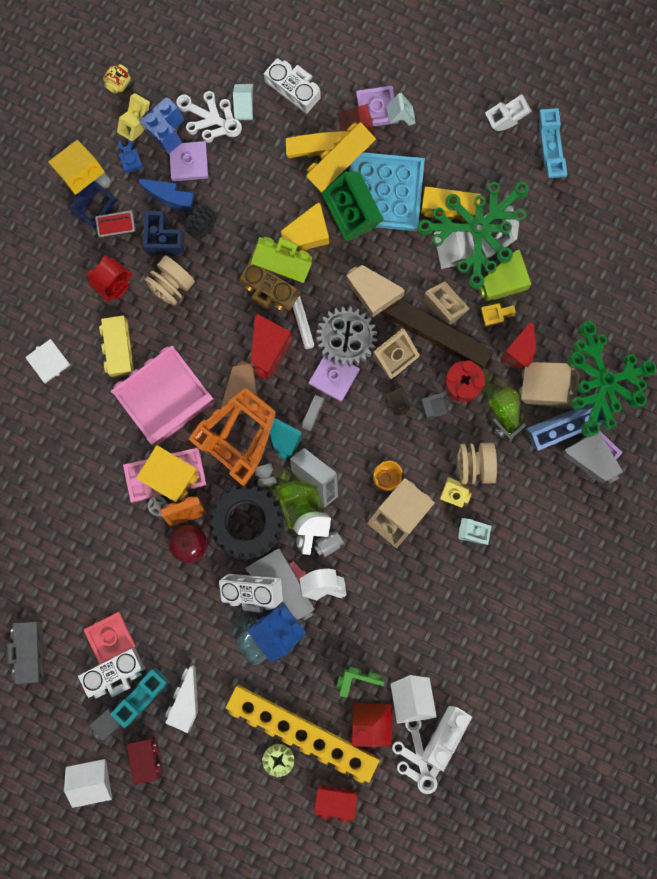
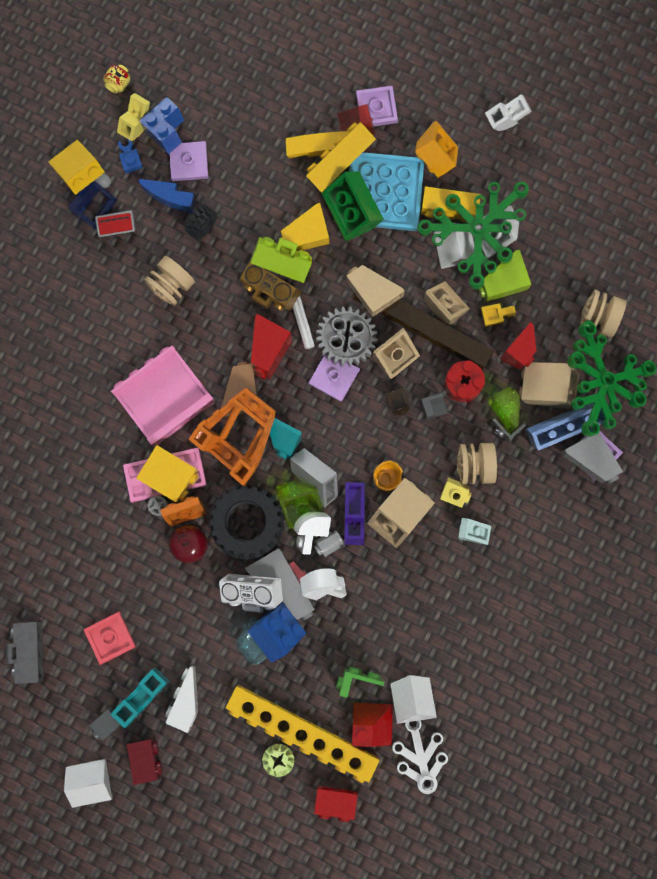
(47, 361): white piece -> none
(109, 278): red brick -> none
(116, 346): light yellow brick -> none
(120, 667): white piece -> none
(160, 240): dark blue brick -> none
(210, 118): white plant -> none
(243, 101): light aqua slope -> none
(264, 473): light grey wheel -> none
(291, 86): white piece -> none
(312, 413): light grey beam -> none
(354, 513): none -> dark purple slope
(401, 109): light aqua slope -> none
(437, 150): none -> light orange slope
(446, 738): white piece -> none
(551, 143): medium azure slope -> none
(602, 313): none -> tan wheel

